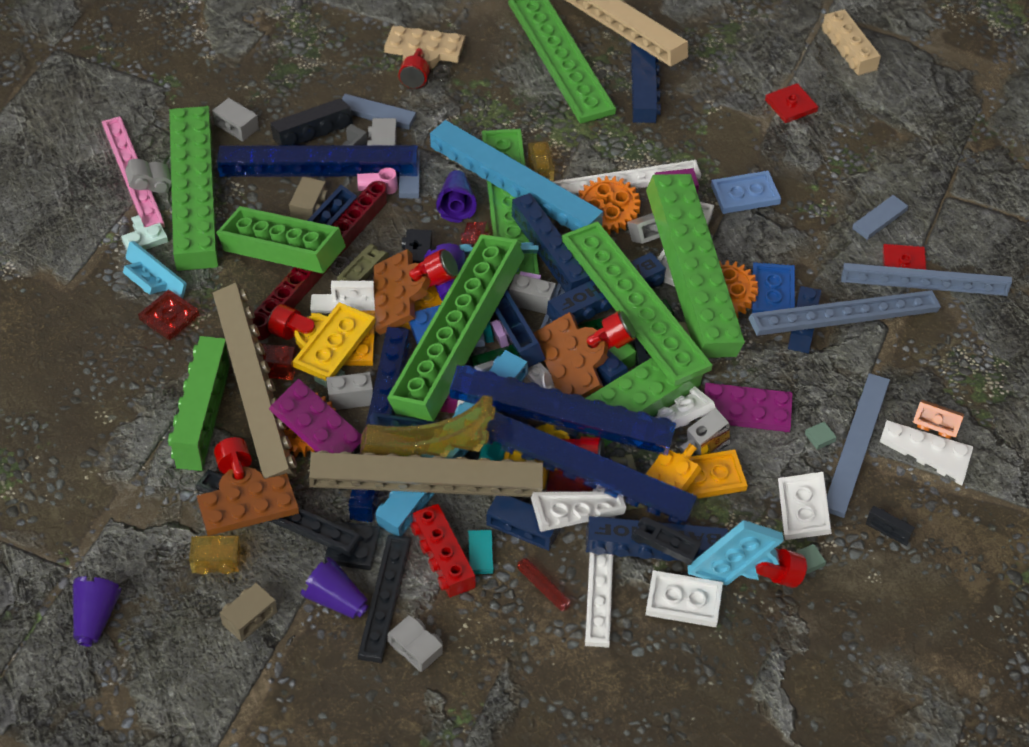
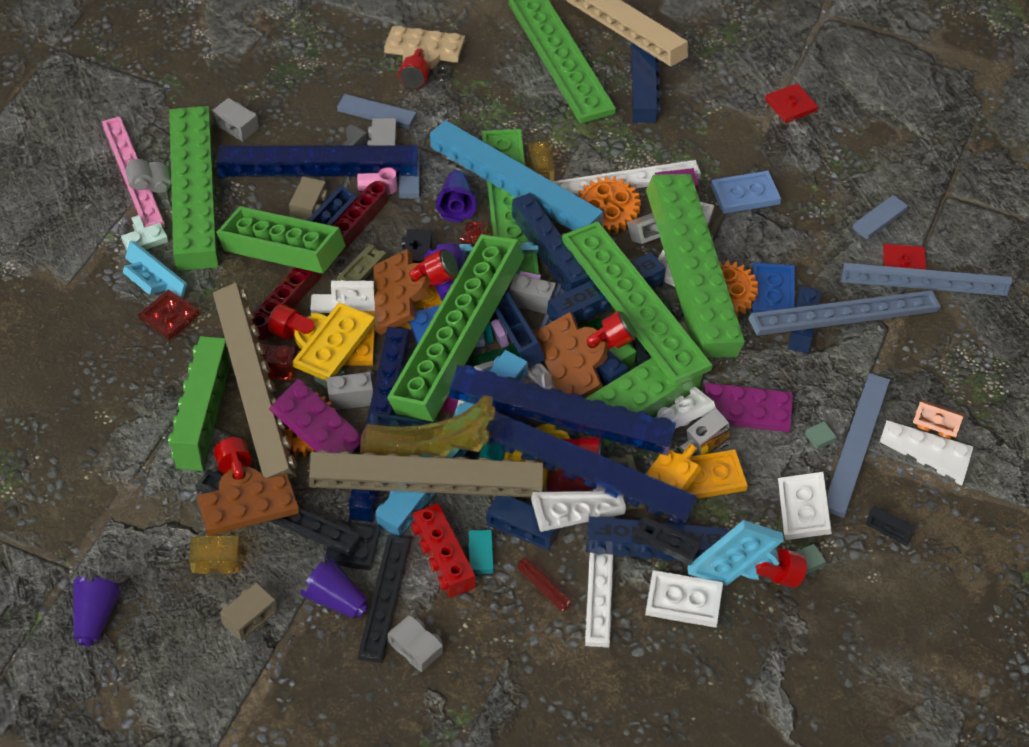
(311, 123): black brick -> none
(851, 42): tan brick -> none

